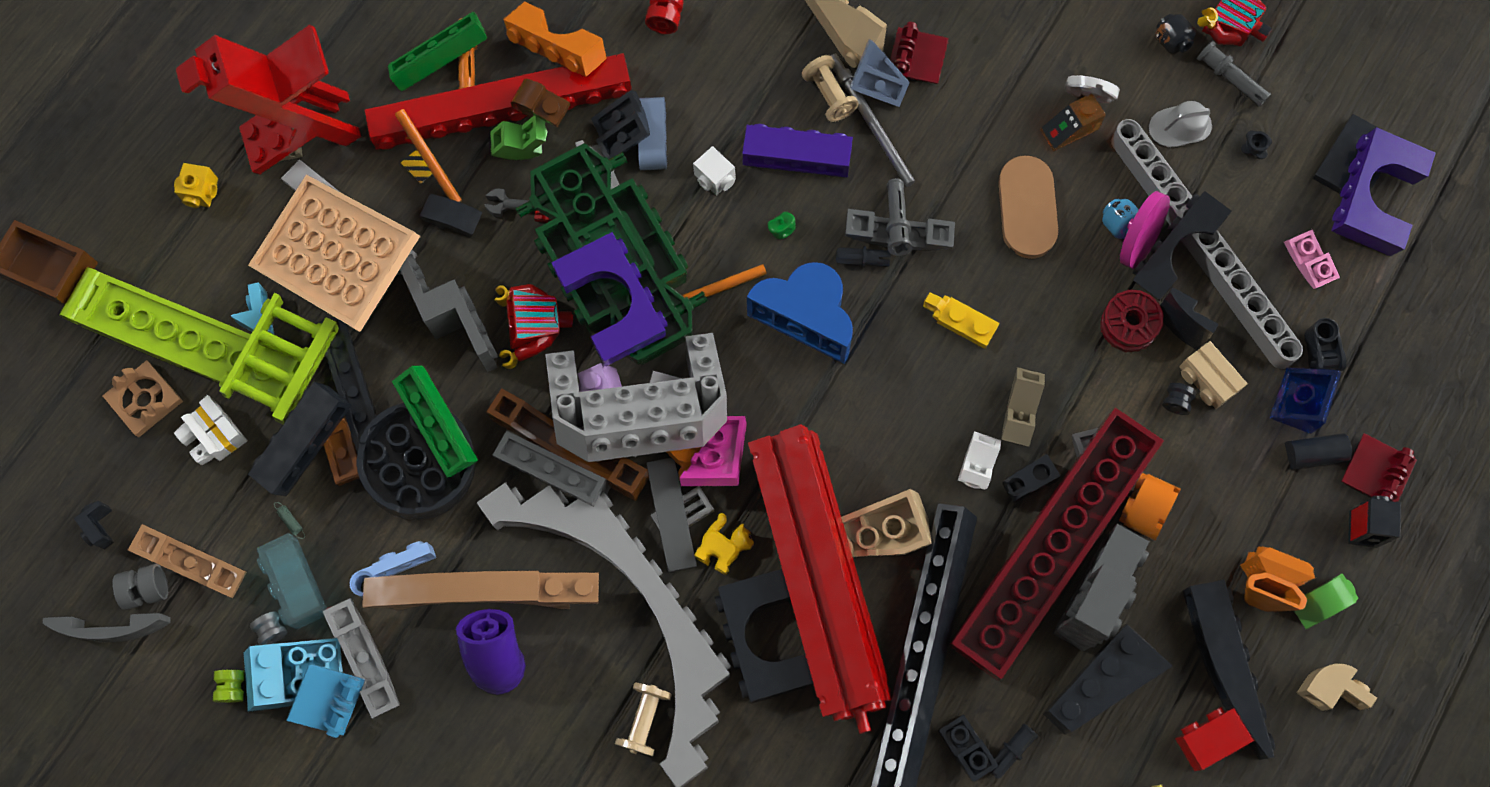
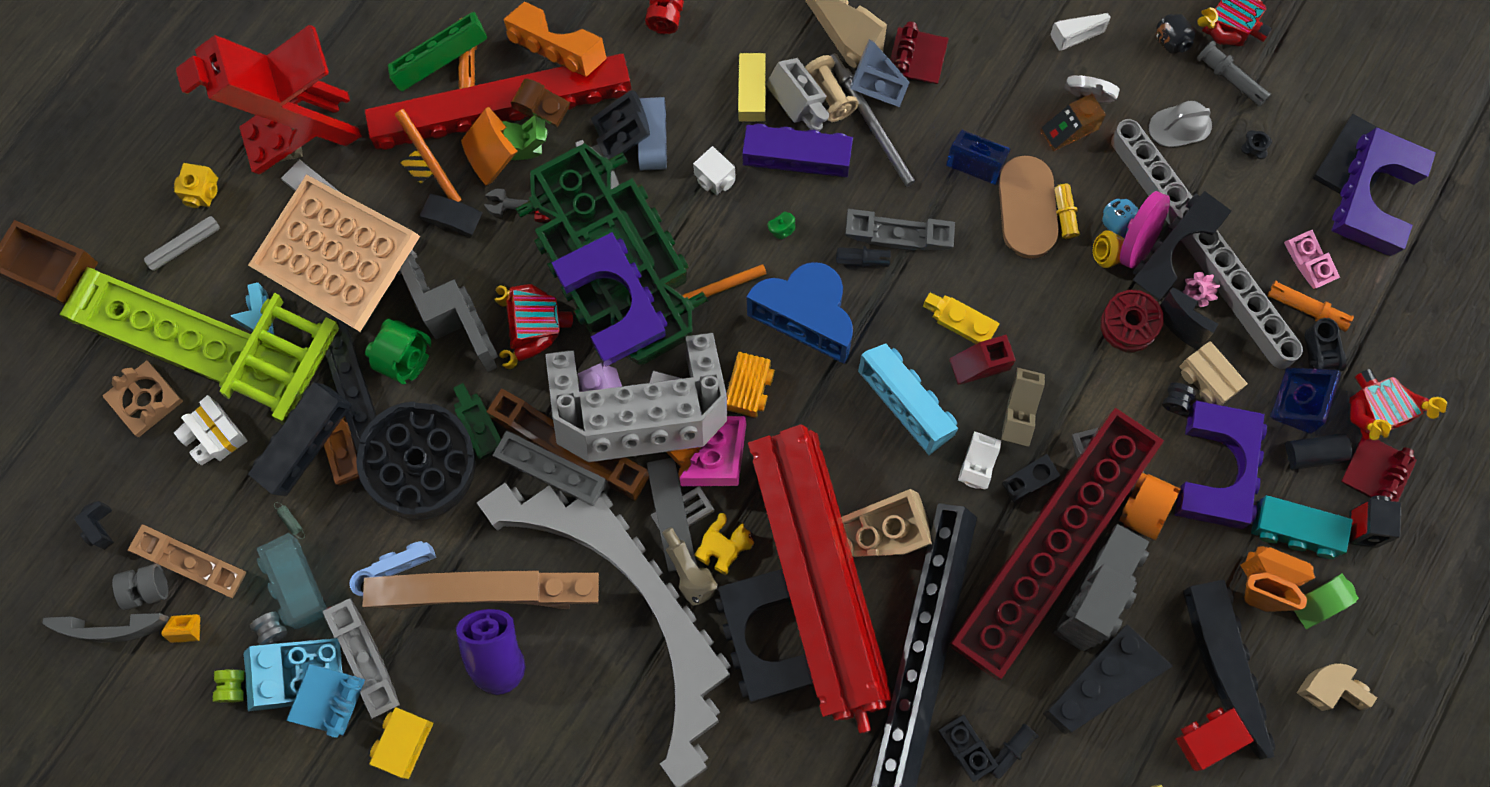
(181, 243): none -> light grey axle
(182, 628): none -> light orange slope
(398, 351): none -> green brick
(400, 743): none -> yellow brick
(434, 420): green slope -> none
(477, 422): none -> dark green hinge
(487, 146): none -> orange slope
(643, 718): tan hose -> none
(695, 583): none -> dark tan animal
(748, 384): none -> light orange brick
(751, 87): none -> light yellow slope
(798, 93): none -> light grey brick
(898, 226): dark grey pin -> none
(907, 398): none -> medium azure slope
(977, 156): none -> clear blue slope
(983, 360): none -> dark red slope
(1066, 211): none -> yellow axle
(1076, 30): none -> white slope
(1107, 249): none -> yellow cone
(1201, 288): none -> bright pink gear
(1242, 434): none -> dark purple arch
(1301, 527): none -> teal brick
(1309, 305): none -> orange pin
(1388, 405): none -> torso

